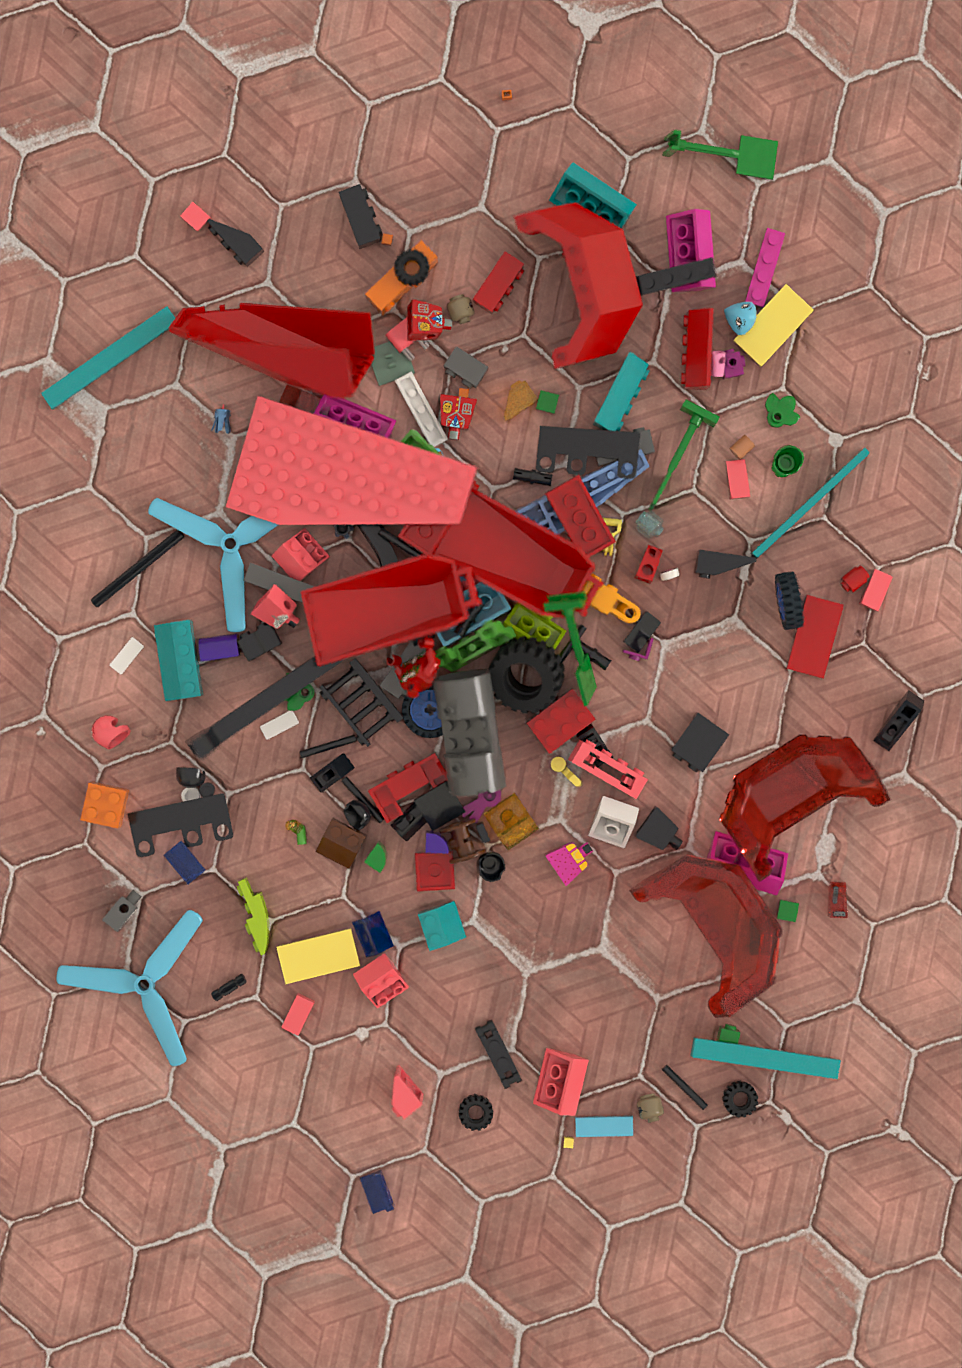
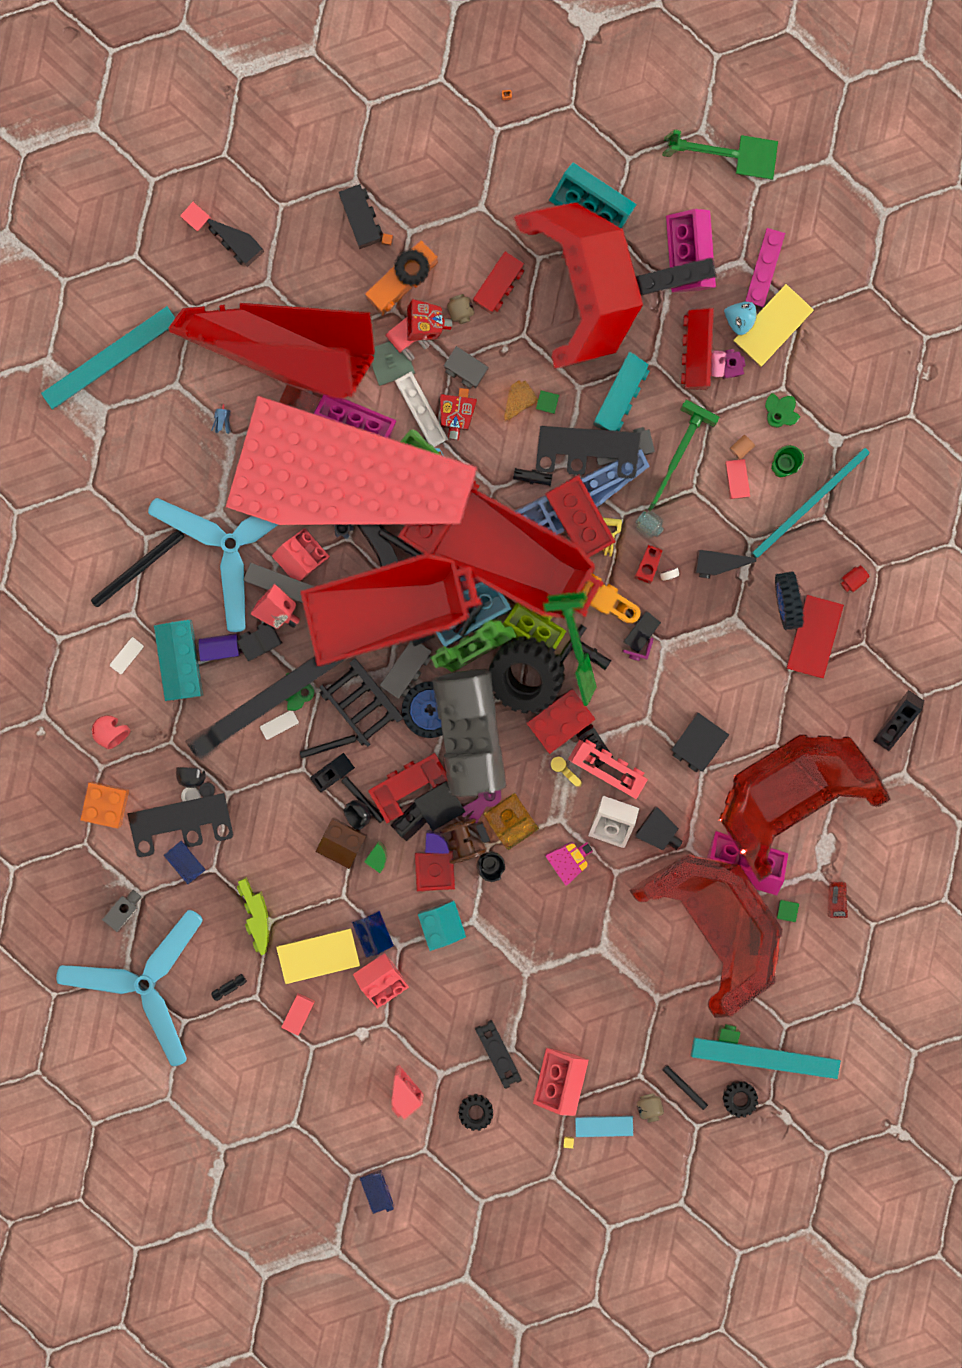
(297, 828): arm -> none
(419, 671): red torso -> none
(876, 590): coral slope -> none

